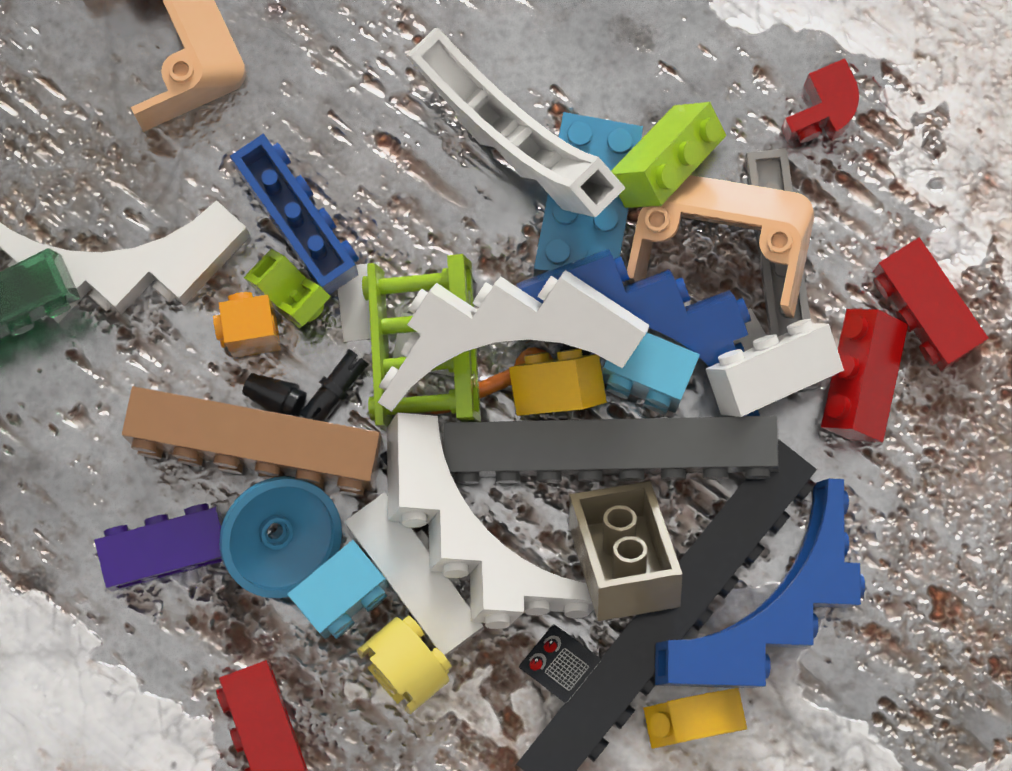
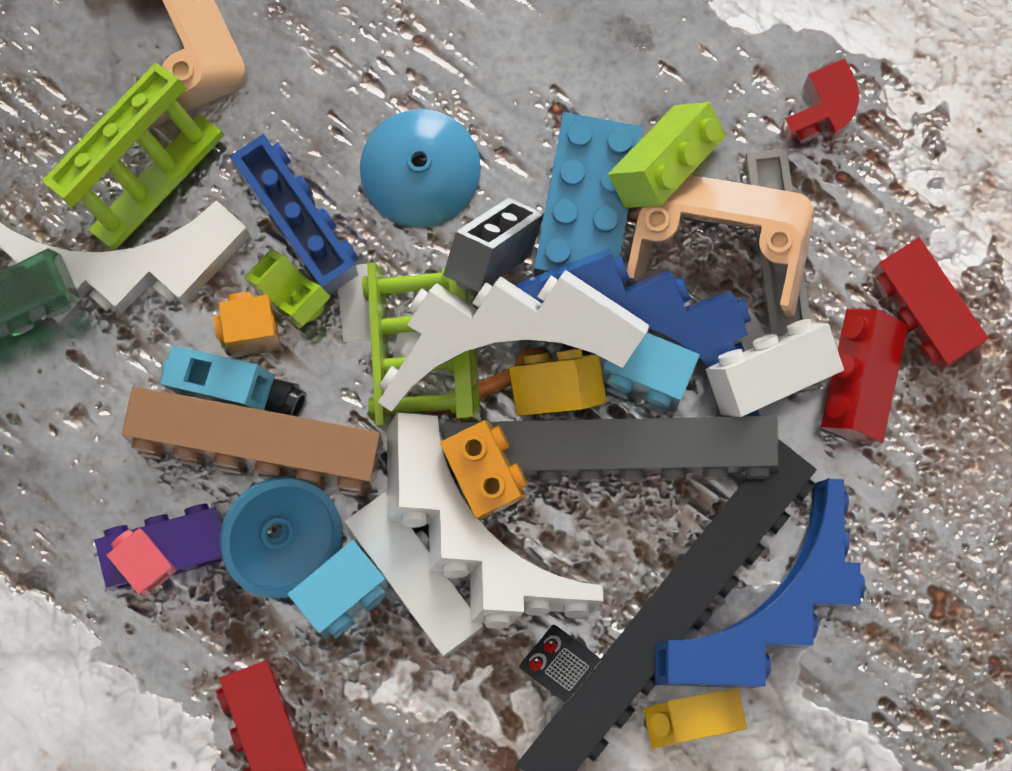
(113, 136): none -> lime fence
(140, 561): none -> coral brick
(216, 378): none -> medium azure brick
(334, 387): black pin -> none
(405, 663): light yellow brick -> none
(426, 193): none -> dark azure dish
(484, 469): none -> light orange brick
(492, 244): none -> dark grey brick
(567, 174): white arch -> none
(625, 551): dark tan brick -> none

